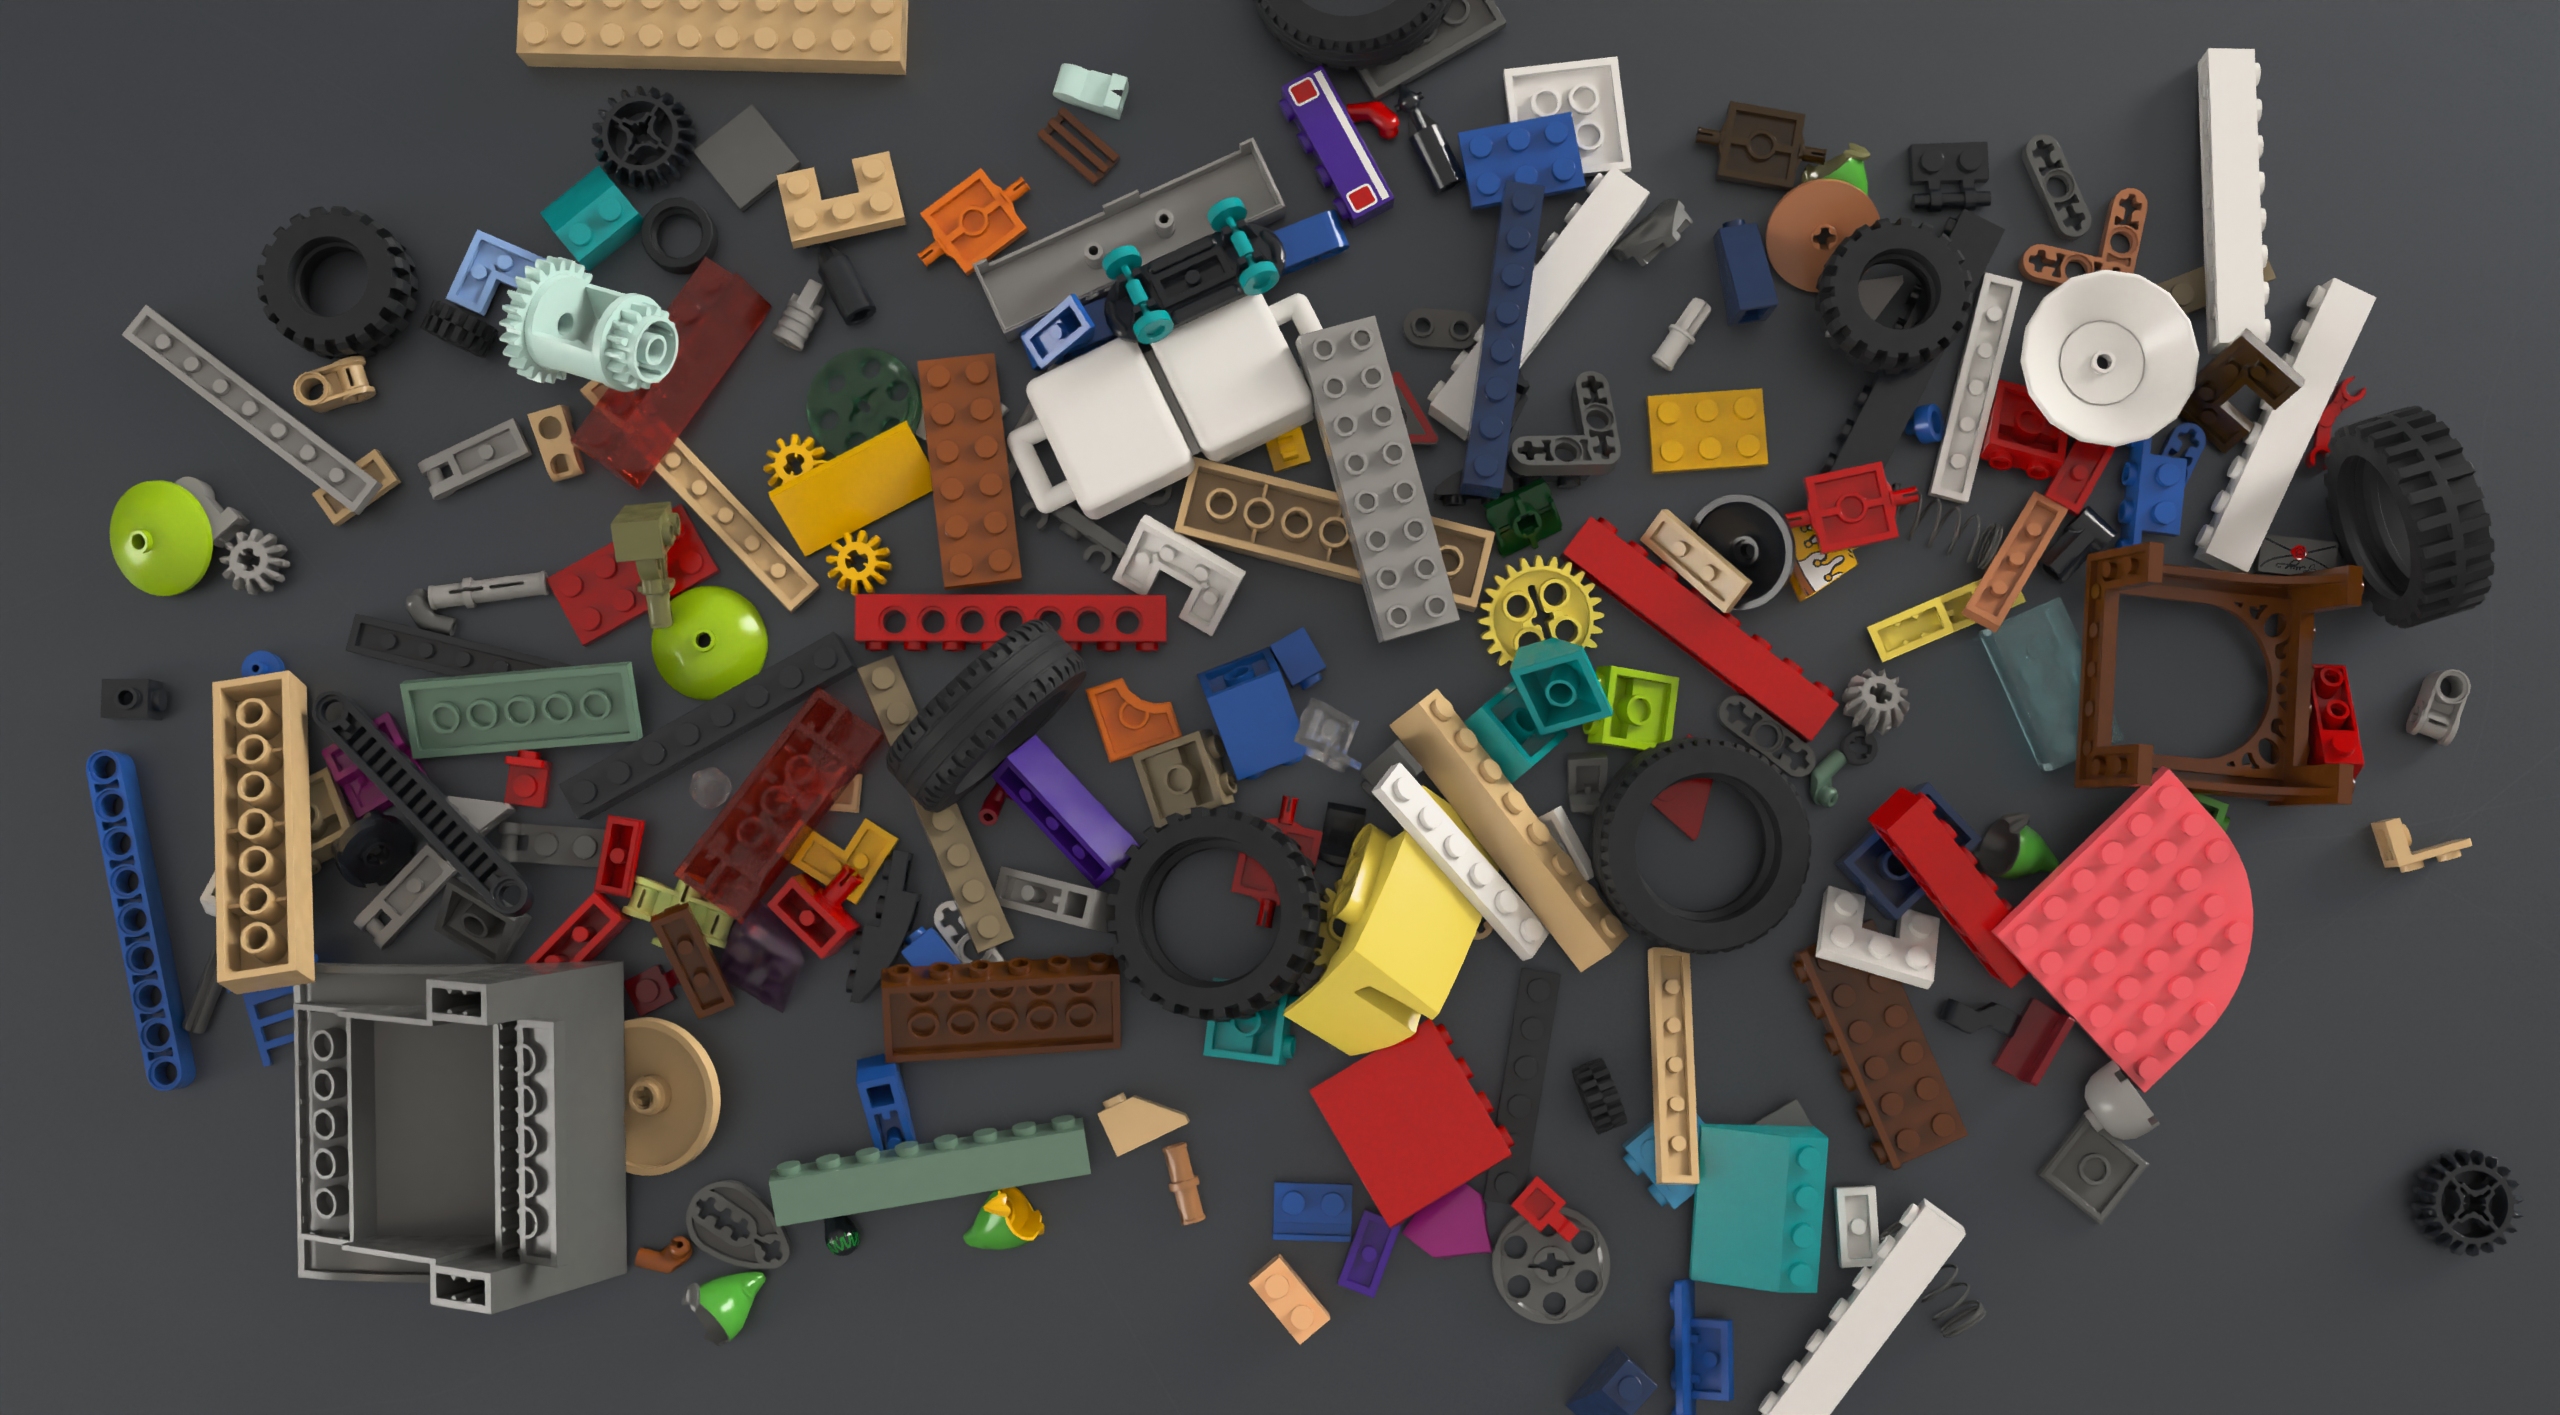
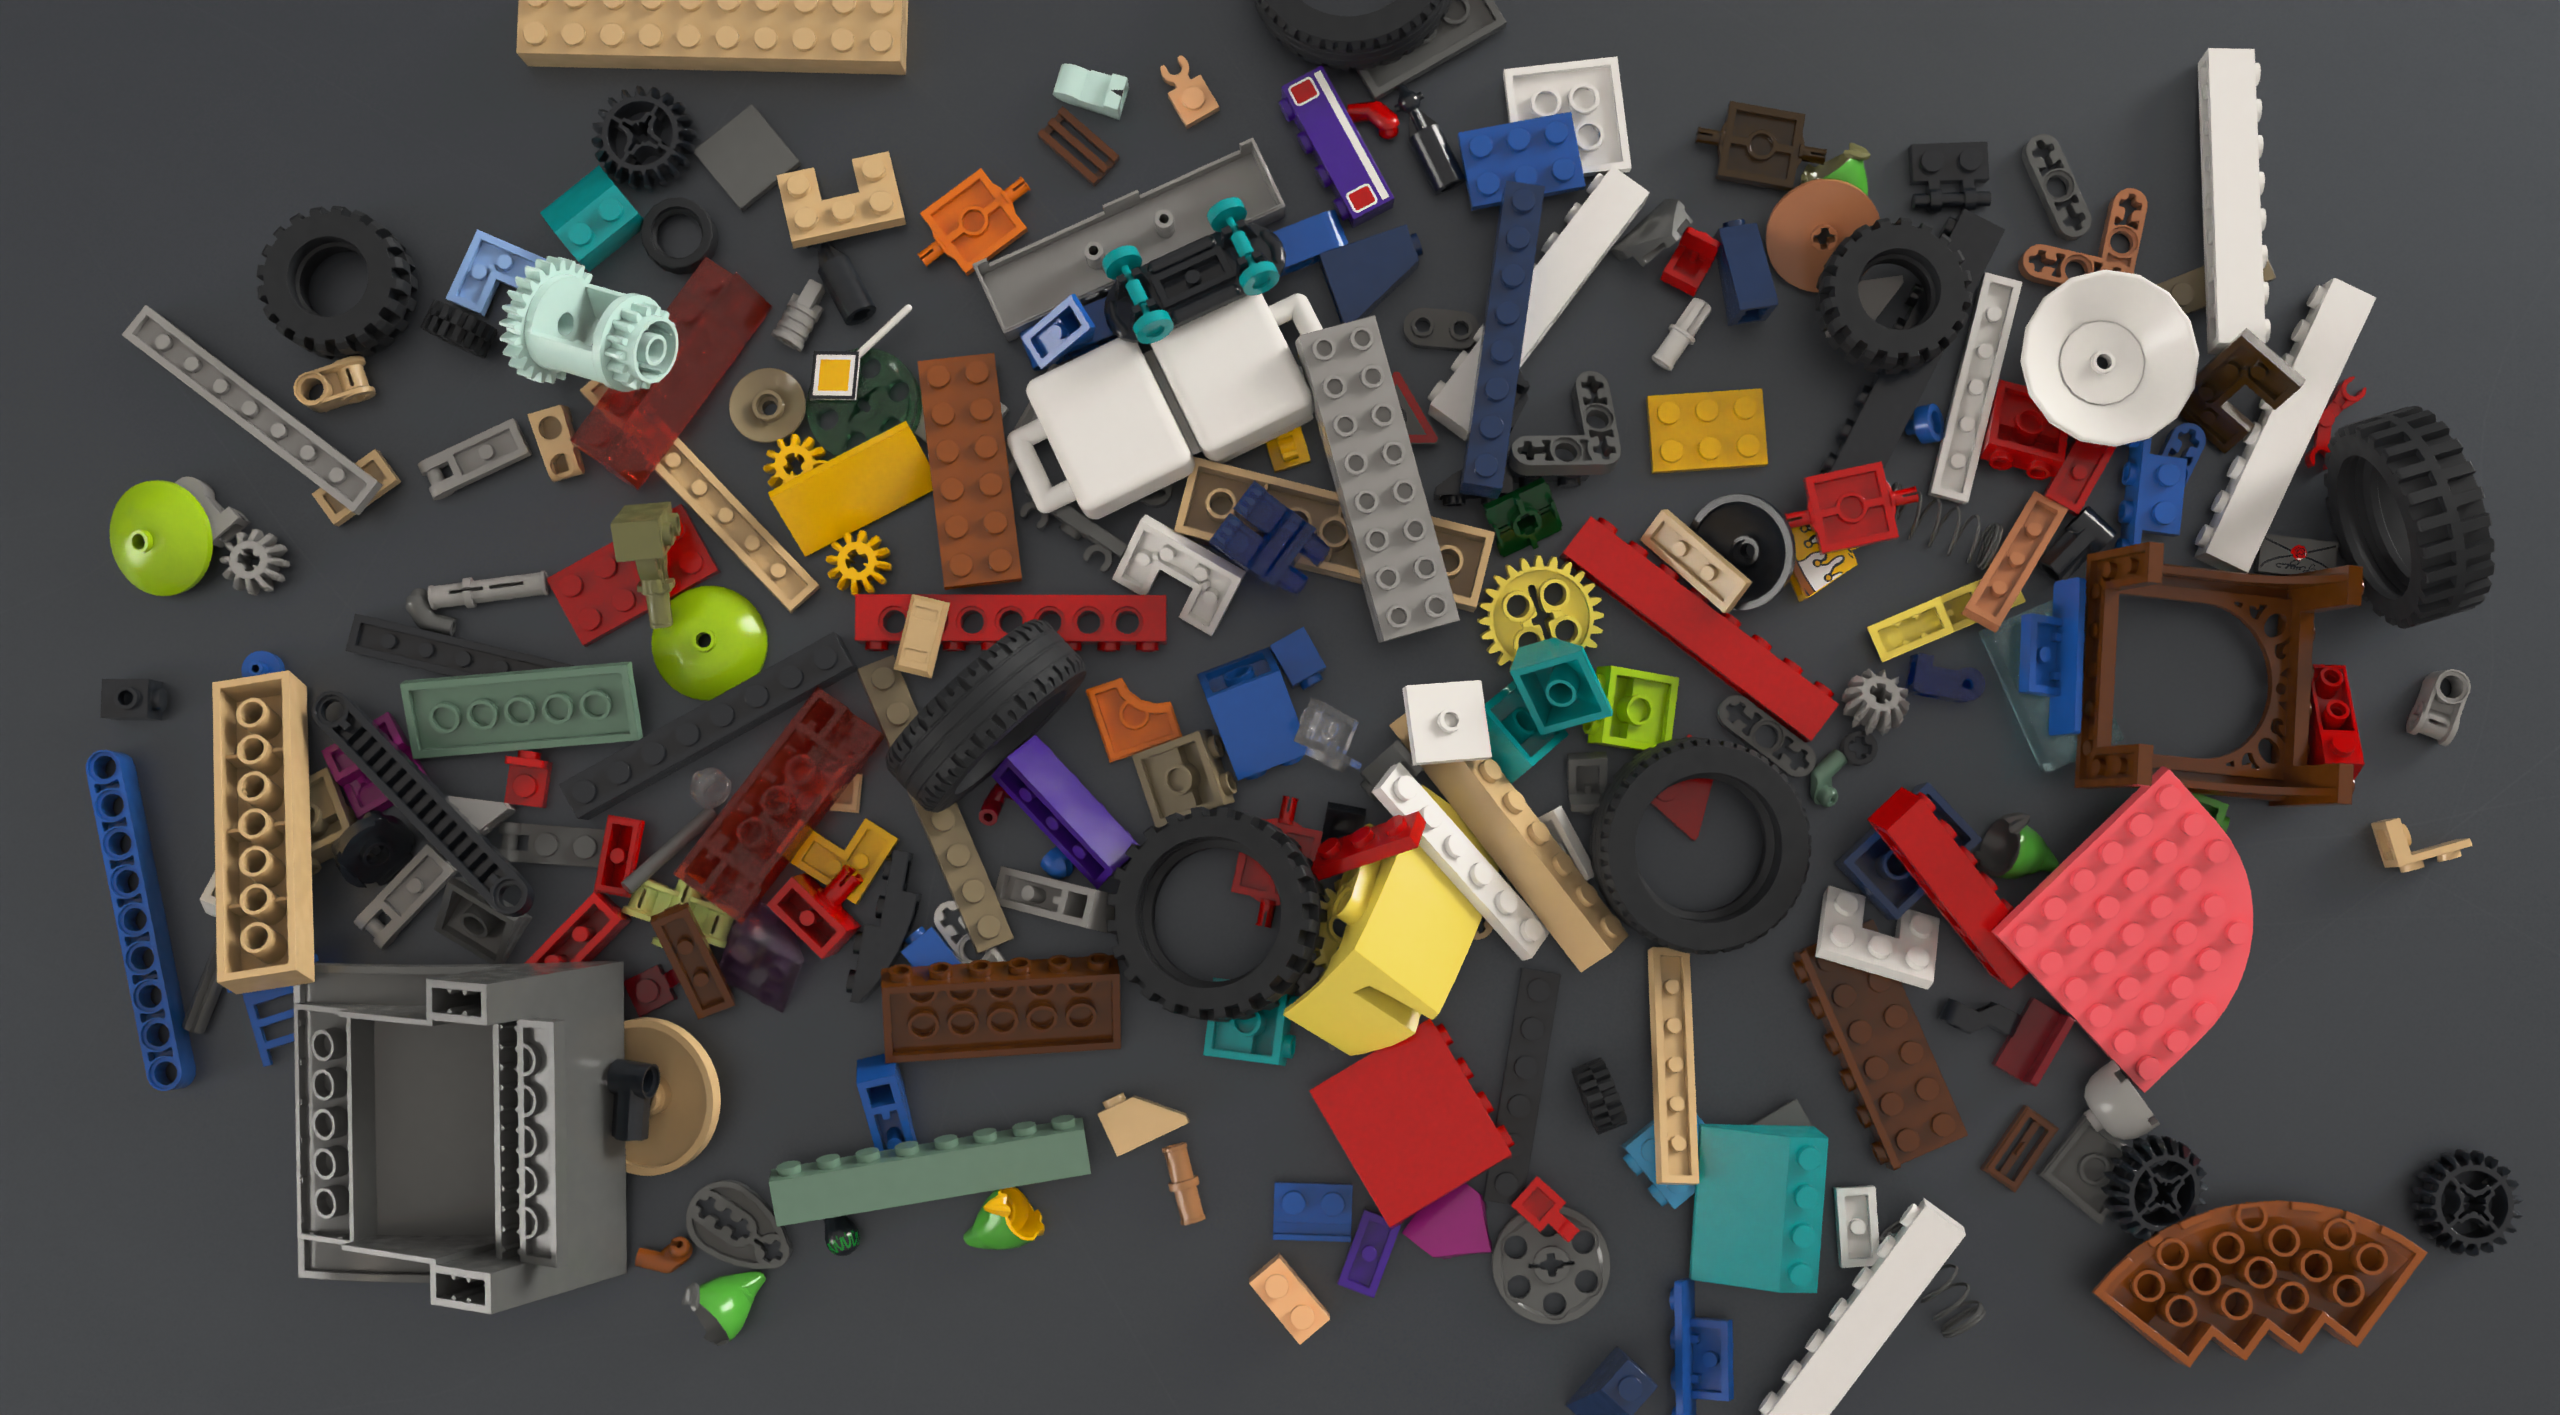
(633, 1088): none -> black piece
(668, 850): none -> dark grey bar
(758, 391): none -> dark tan dish
(837, 372): none -> piece
(921, 636): none -> tan tile
(1057, 864): none -> blue hinge
(1191, 96): none -> light nougat plate
(1283, 540): none -> clear blue hips
(1368, 845): none -> red plate
(1369, 271): none -> dark blue slope
(1447, 722): none -> white plate
(1691, 261): none -> red bracket
(1943, 683): none -> clear blue leg
(2006, 1140): none -> reddish brown tile
(2054, 656): none -> blue bracket
(2139, 1189): none -> black gear
(2259, 1273): none -> dark orange brick

